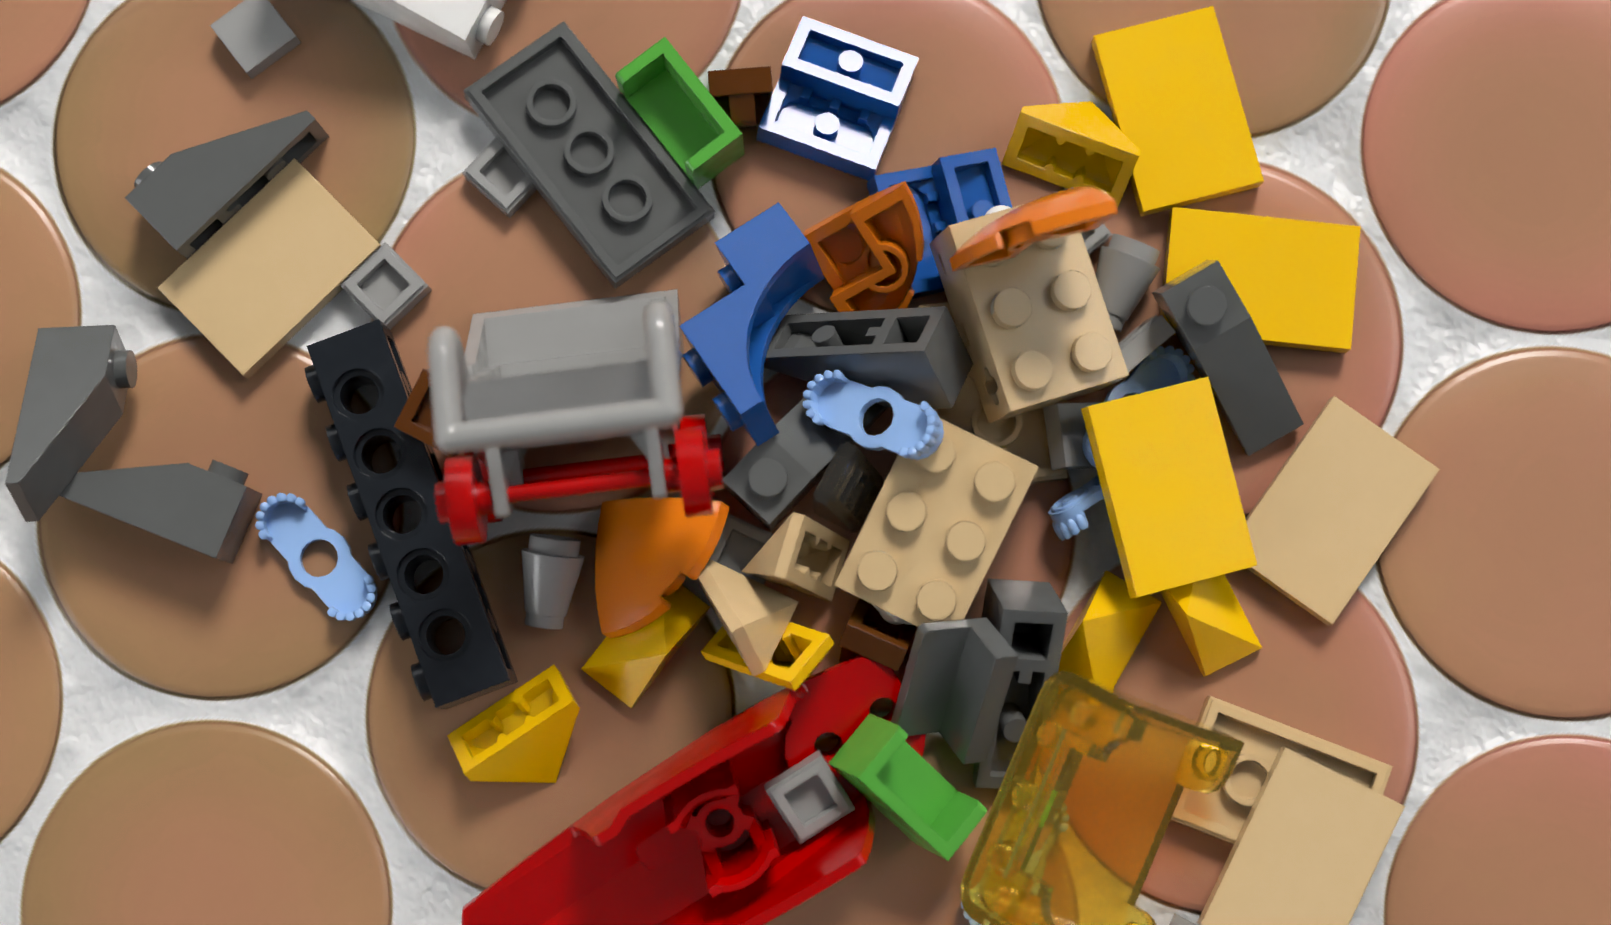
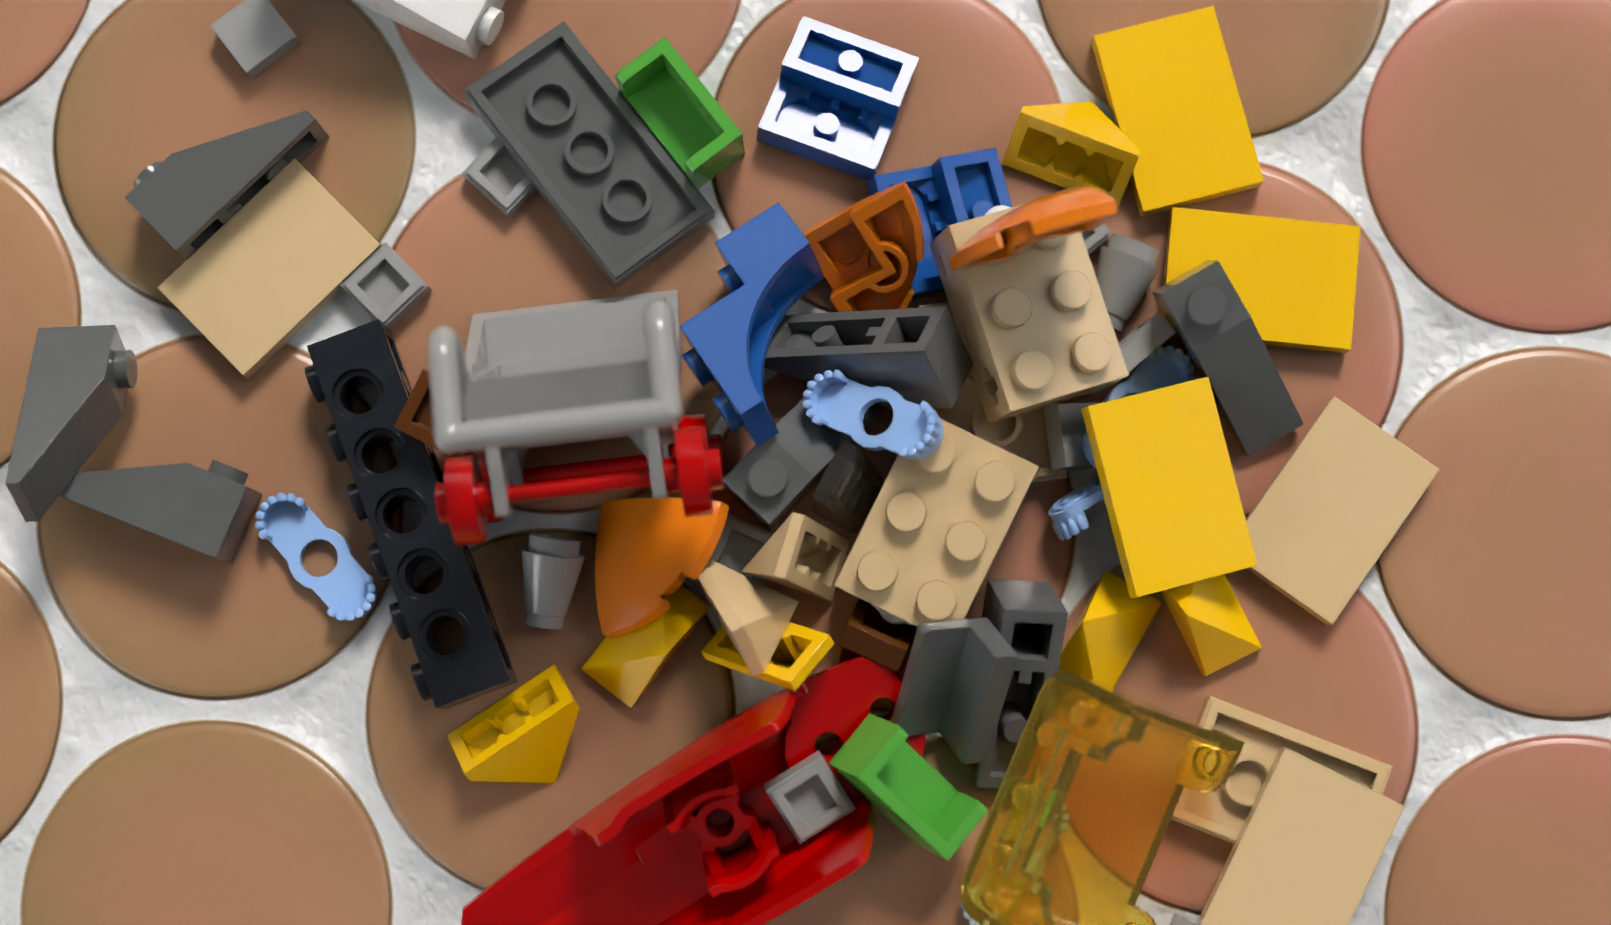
(740, 88): reddish brown tile -> none

